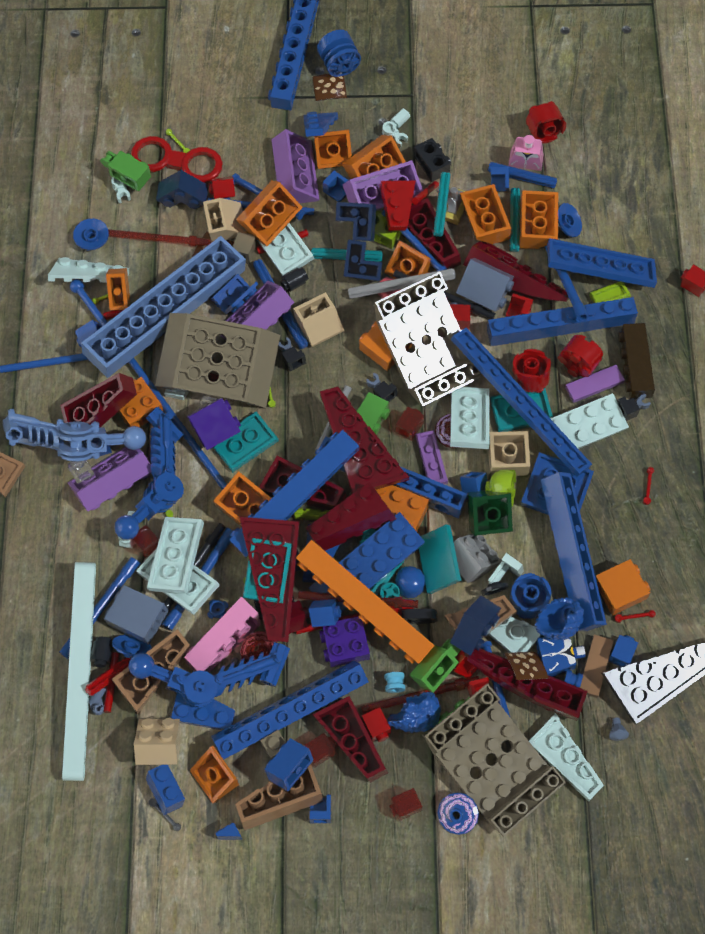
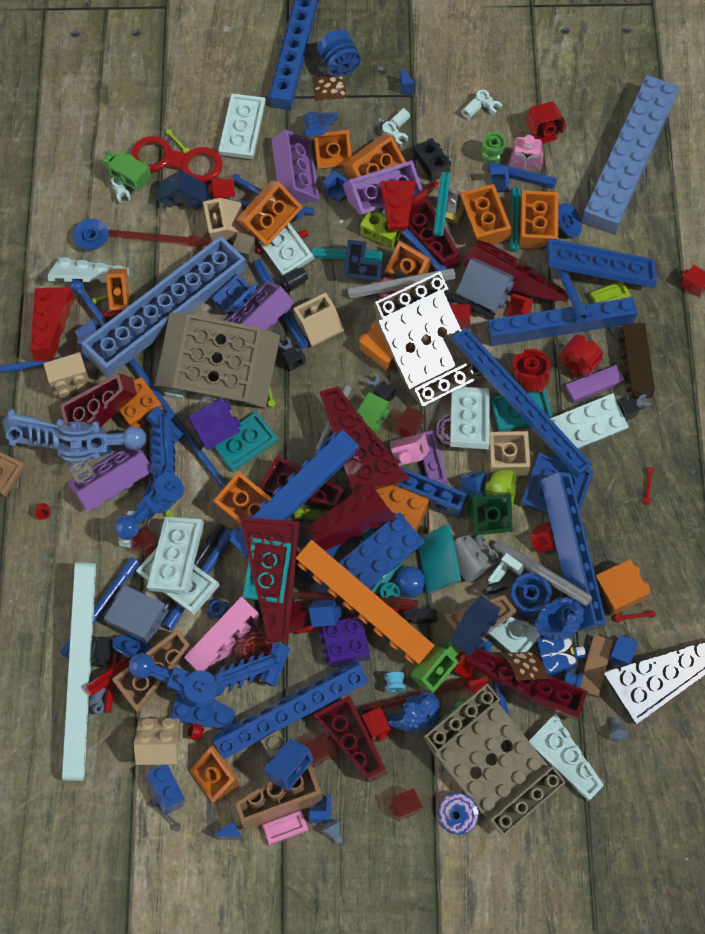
(38, 511): none -> red hinge
(50, 313): none -> red wedge
(67, 375): none -> tan brick
(195, 731): none -> red hinge
(242, 126): none -> light aqua plate
(285, 827): none -> bright pink tile
(332, 830): none -> sand blue rock
(363, 217): dark blue brick -> none
(406, 83): none -> blue slope
(408, 449): none -> bright pink torso
(482, 100): none -> light aqua bar
(493, 148): none -> bright green wheel
(541, 571): none -> light grey axle
(542, 537): none -> red panel
(630, 155): none -> medium blue brick

